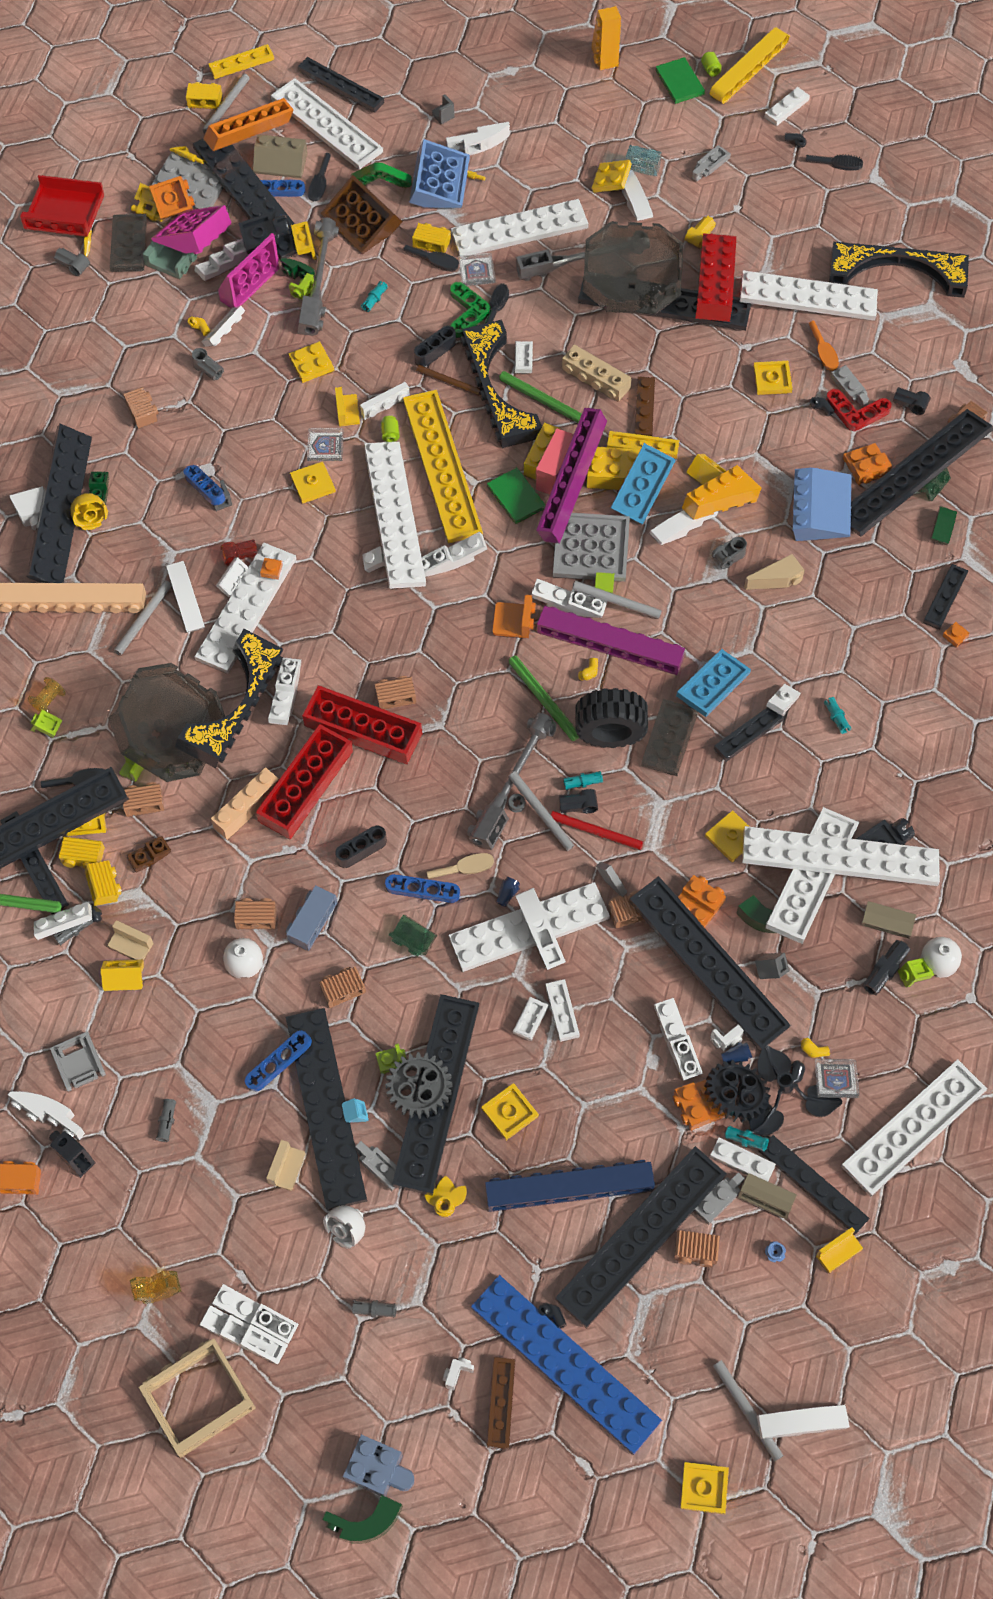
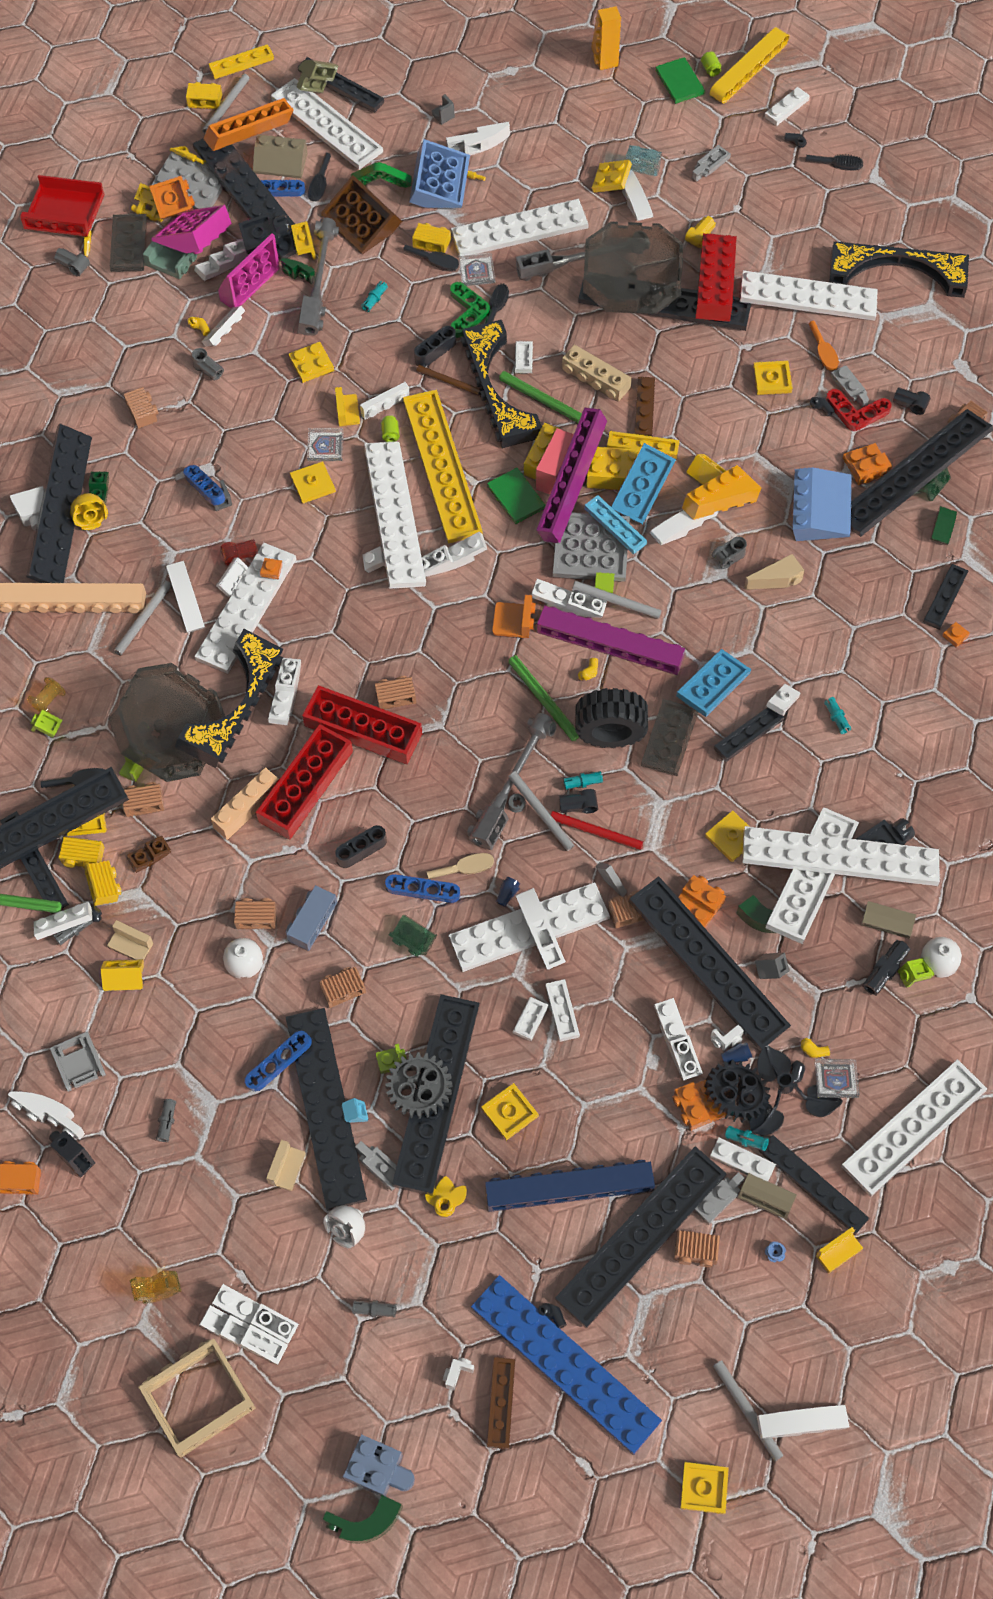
(304, 288): lime bracket -> none
(315, 75): none -> olive brick
(615, 524): none -> medium azure plate

